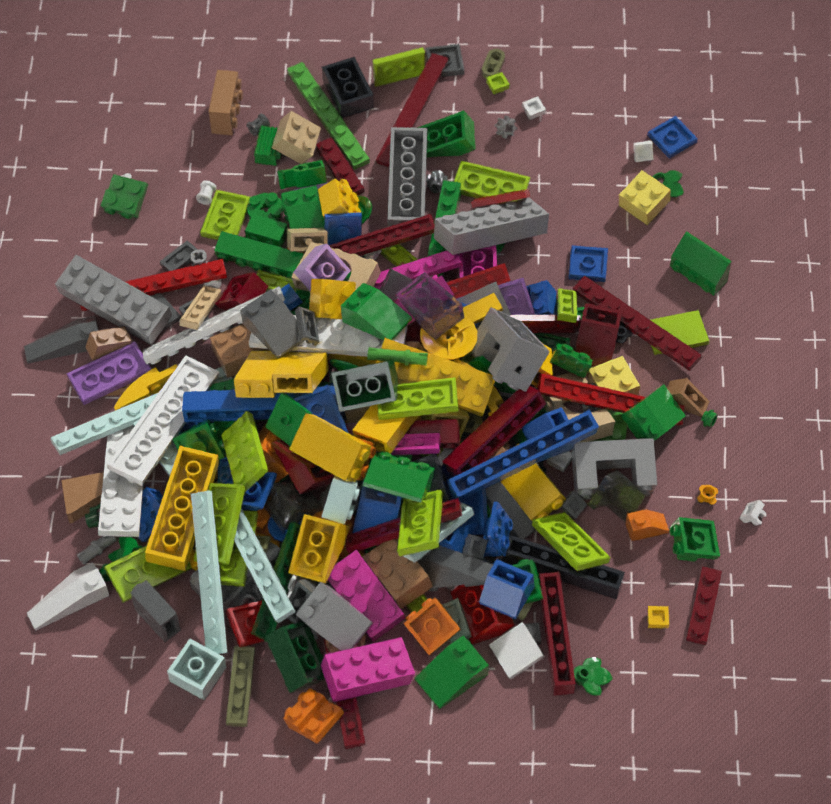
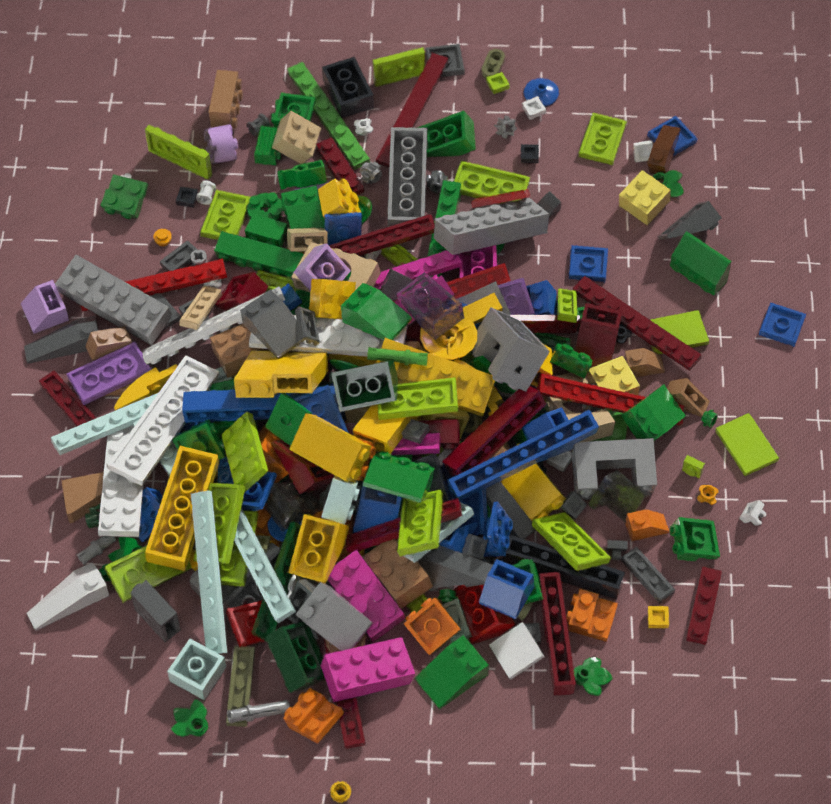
(44, 307): none -> lavender slope
(66, 399): none -> dark red plate
(162, 237): none -> light orange plate
(178, 151): none -> lime plate
(186, 197): none -> black plate
(189, 718): none -> green plate
(221, 144): none -> lavender brick
(250, 712): none -> light grey pin
(298, 104): none -> green plate
(340, 786): none -> yellow plate
(363, 126): none -> white plate
(370, 172): none -> light grey gear
(415, 431): none -> dark grey plate
(447, 595): none -> green plate
(529, 153): none -> black plate
(544, 89): none -> blue dish
(550, 203): none -> dark grey slope
(591, 615): none -> orange plate
(602, 138): none -> lime tile
(616, 548): none -> dark grey tile
(644, 362): none -> medium nougat slope
(647, 575): none -> dark grey tile
(663, 150): none -> reddish brown slope
(693, 467): none -> lime plate
(697, 219): none -> dark grey slope
(747, 444): none -> lime tile
(782, 324): none -> blue tile

